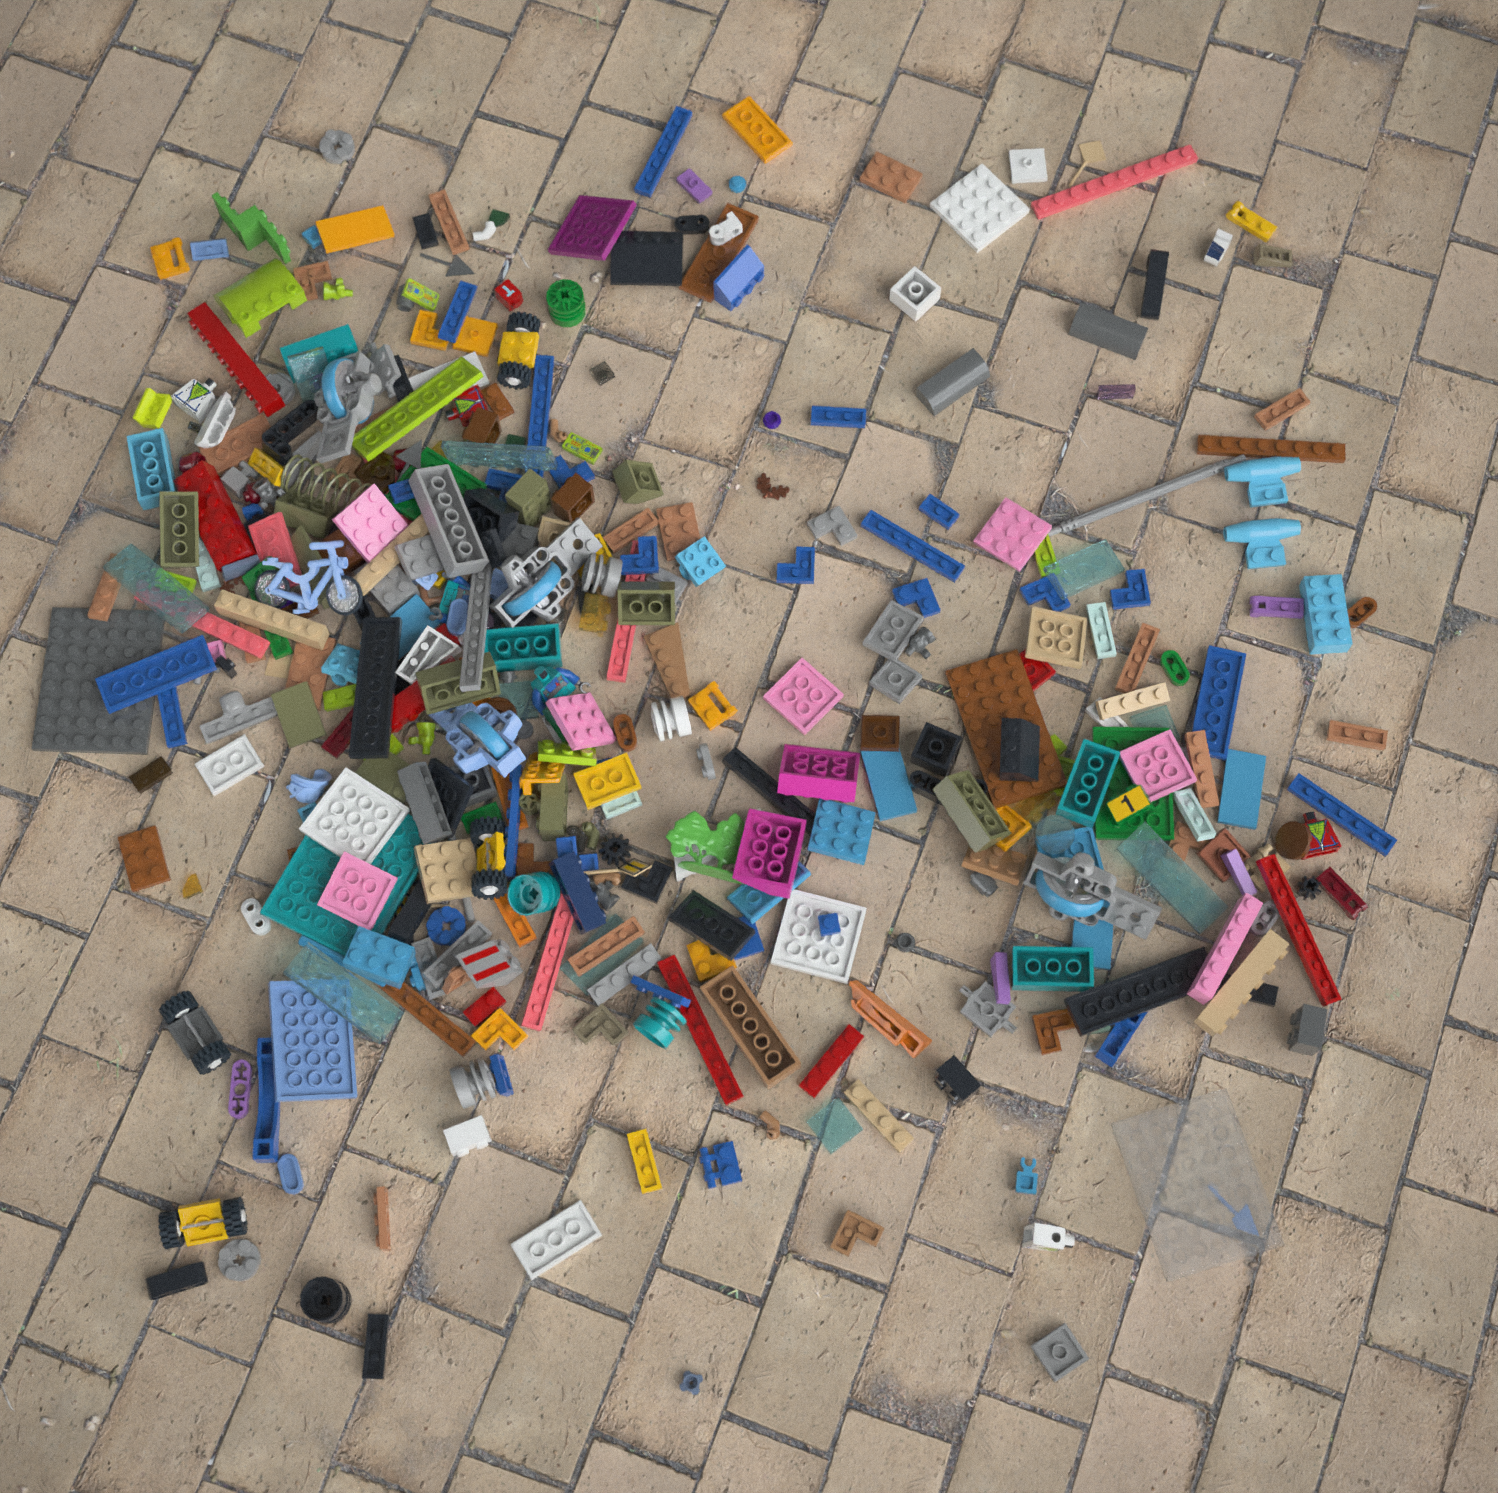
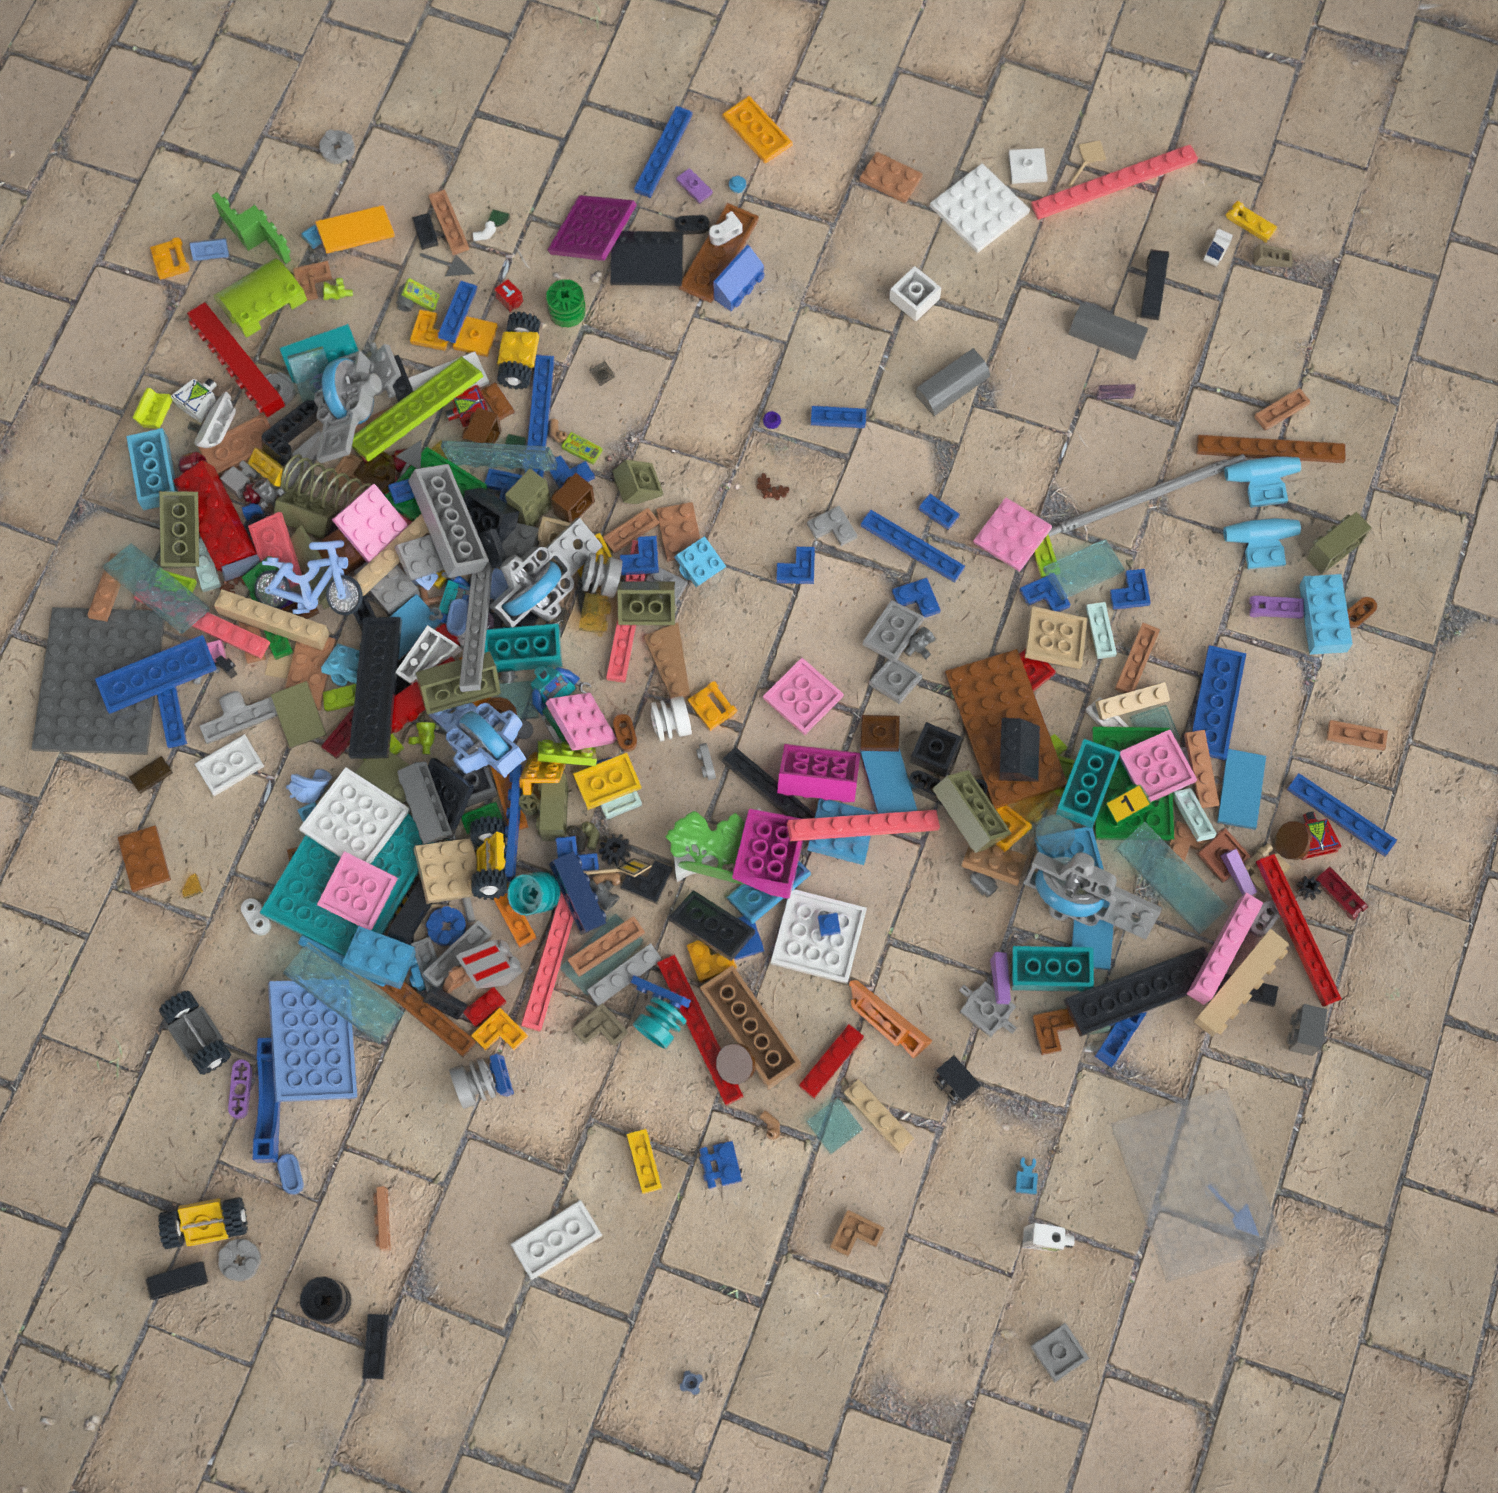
(445, 1002): none -> black plate
(467, 1136): white brick -> none
(525, 861): dark orange plate -> none
(735, 1063): none -> tile
(863, 825): none -> coral plate
(905, 942): dark grey plate -> none
(1174, 669): green plate -> none
(1338, 542): none -> olive brick

